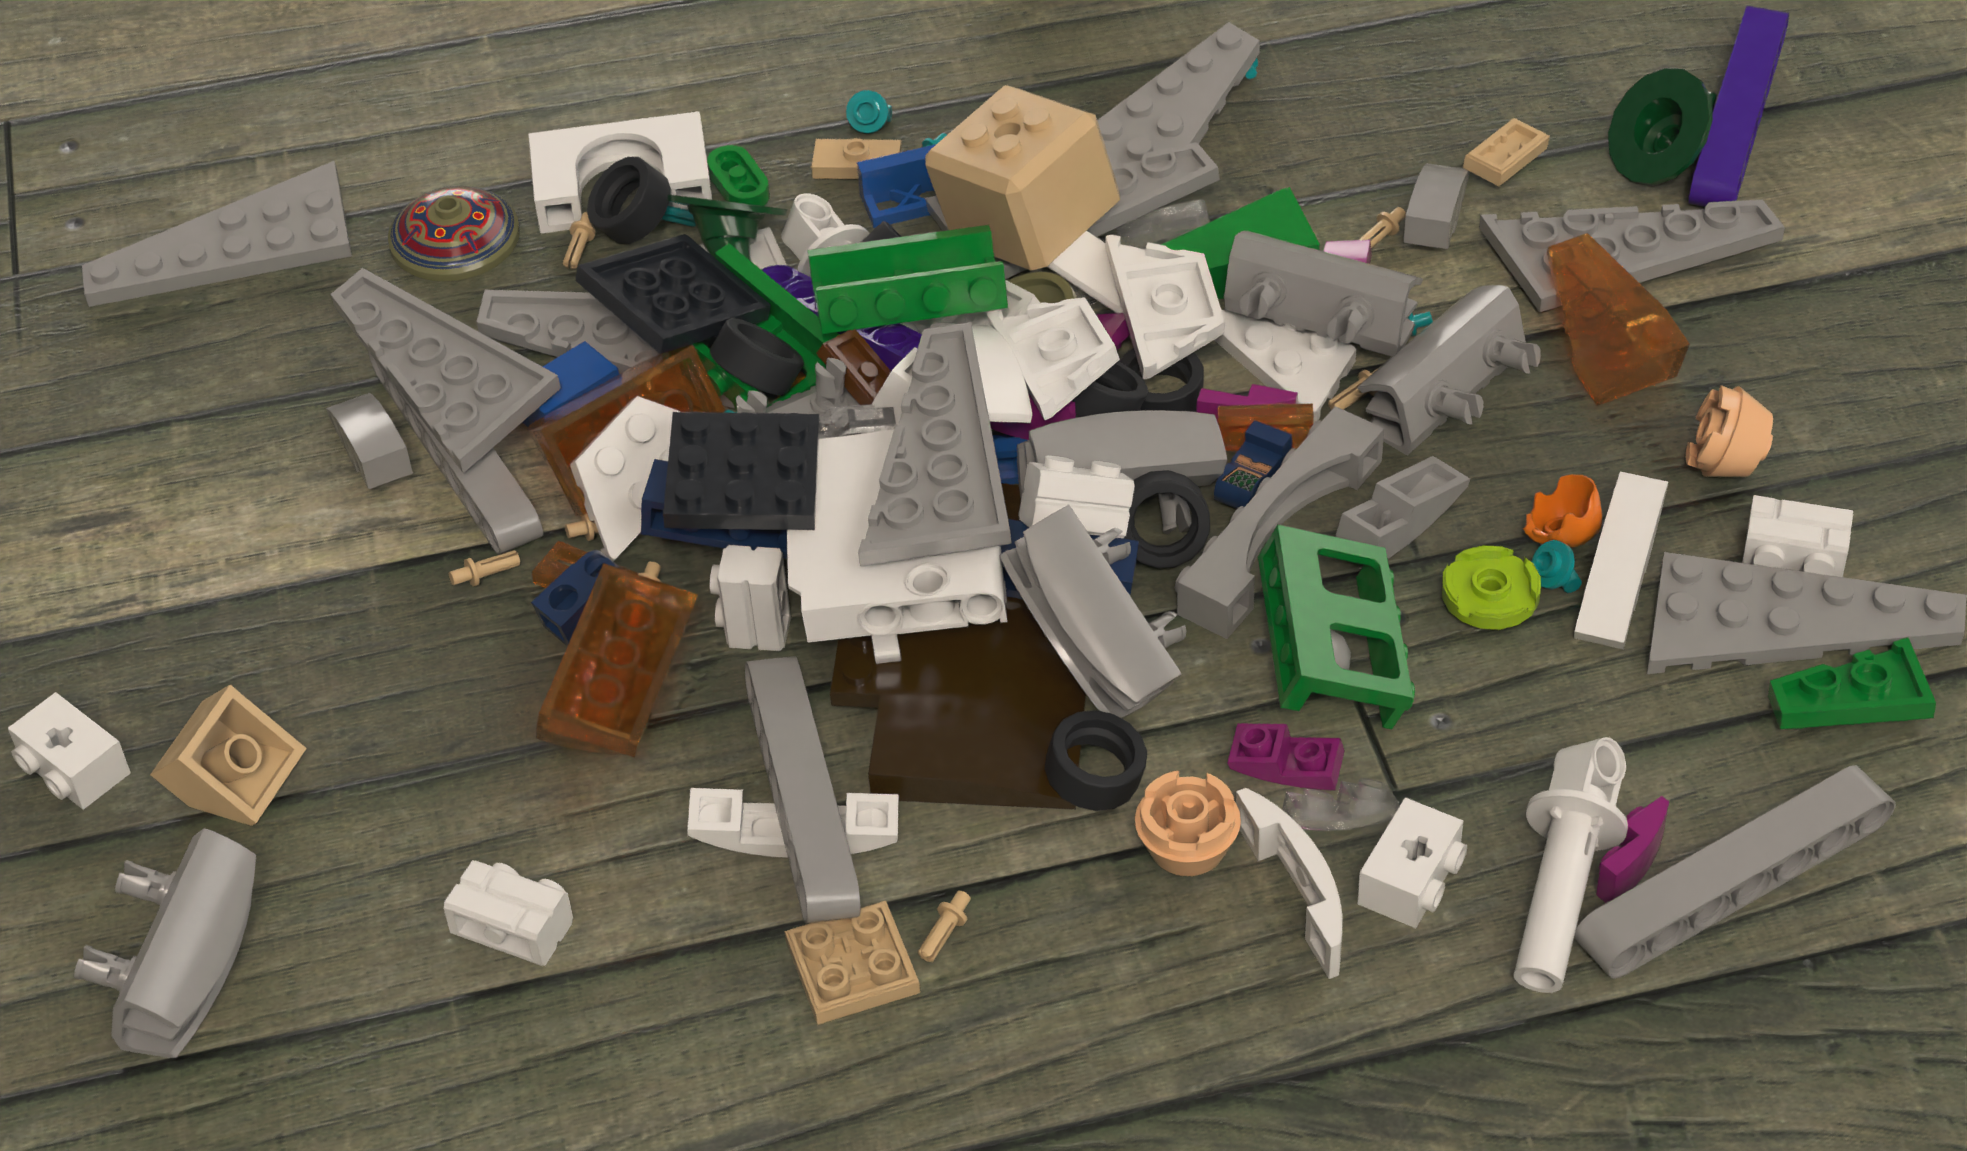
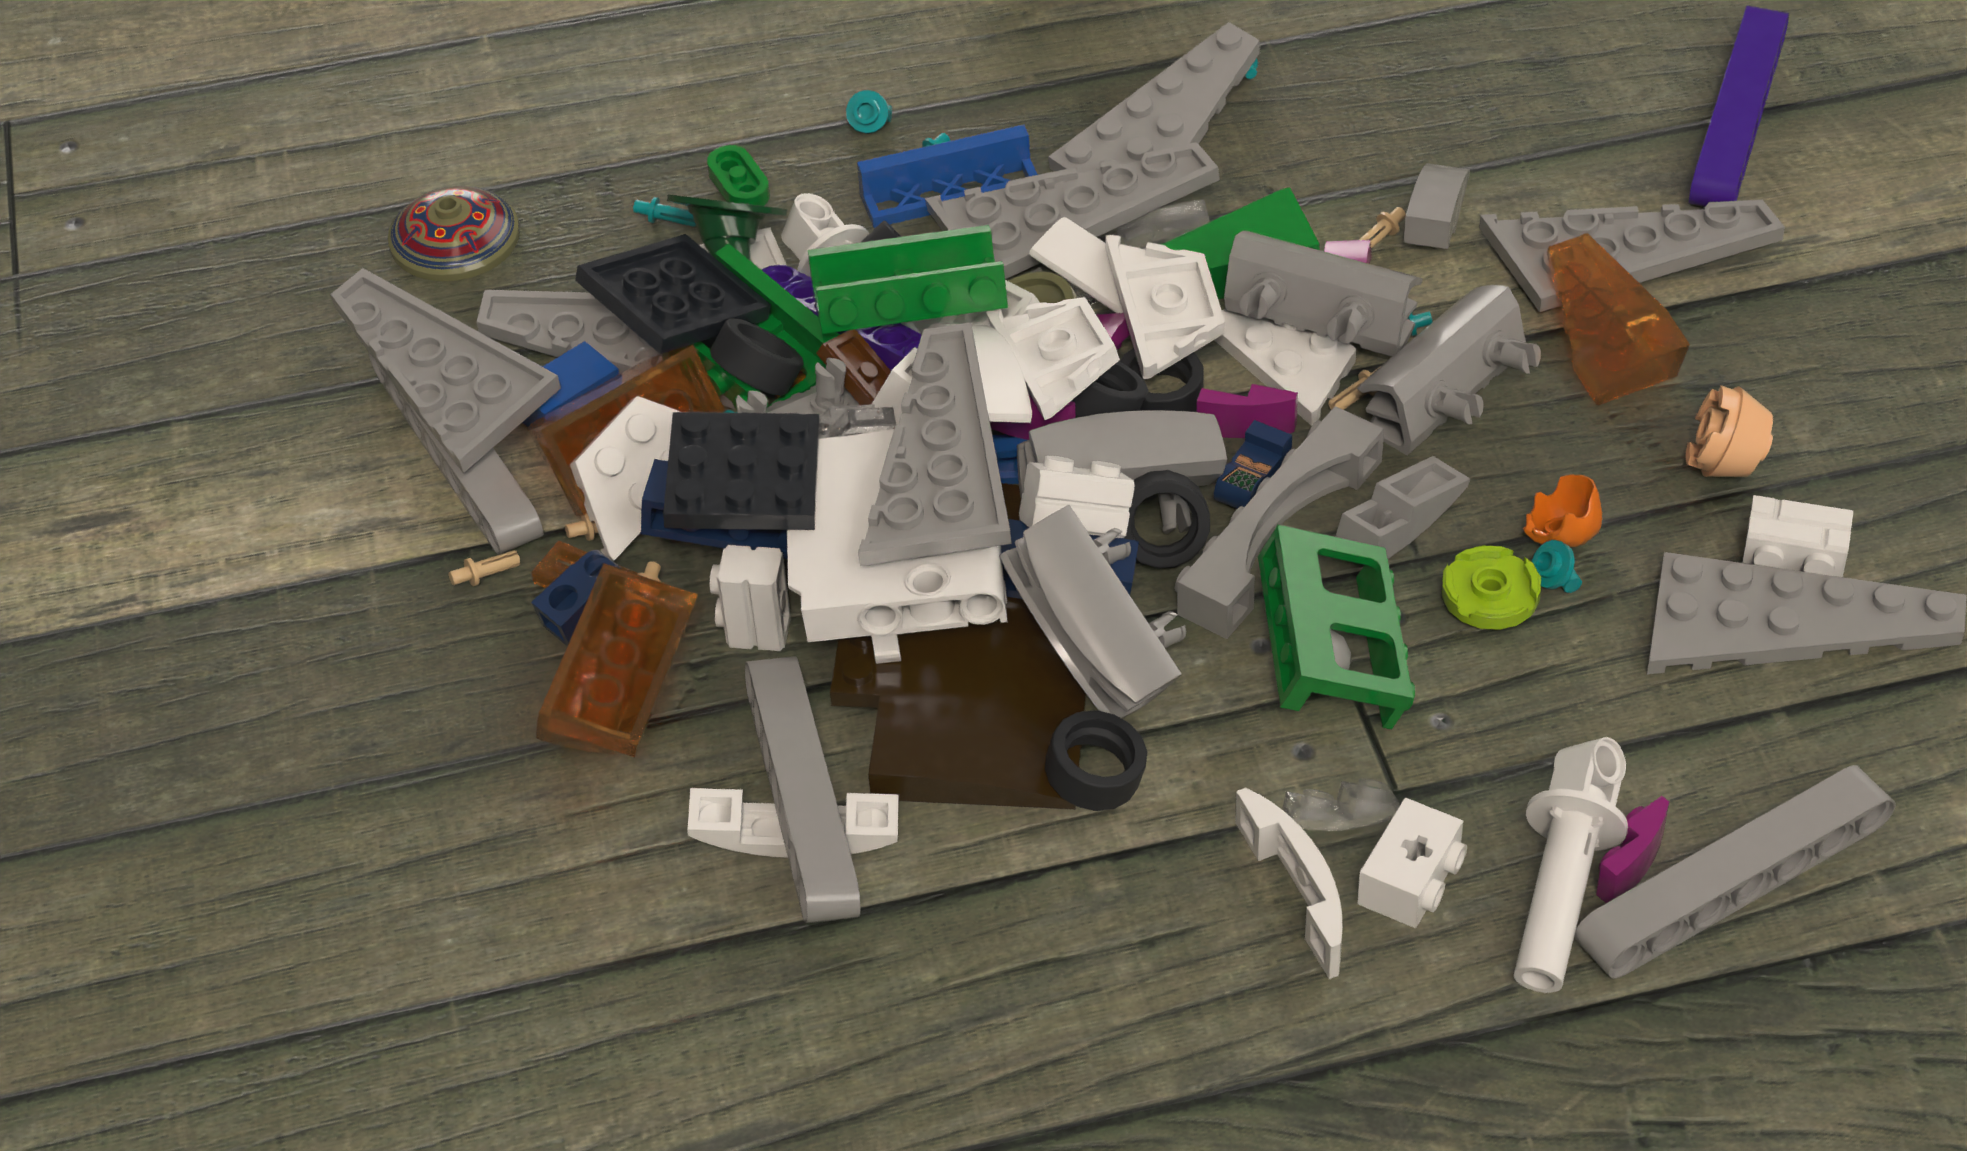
(68, 751): white brick -> none
(186, 949): light grey piece -> none
(229, 758): tan slope -> none
(260, 234): light grey wing -> none
(370, 440): light grey slope -> none
(509, 911): white brick -> none
(572, 156): white arch -> none
(582, 233): tan piece -> none
(643, 211): black tyre -> none
(840, 156): tan plate -> none
(852, 963): tan tile -> none
(950, 916): tan piece -> none
(1026, 172): tan plate -> none
(1187, 822): light nougat cone -> none
(1276, 757): magenta slope -> none
(1290, 418): clear orange tile -> none
(1506, 152): tan plate -> none
(1621, 560): white slope -> none
(1660, 126): dark green piece -> none
(1859, 692): green wing -> none

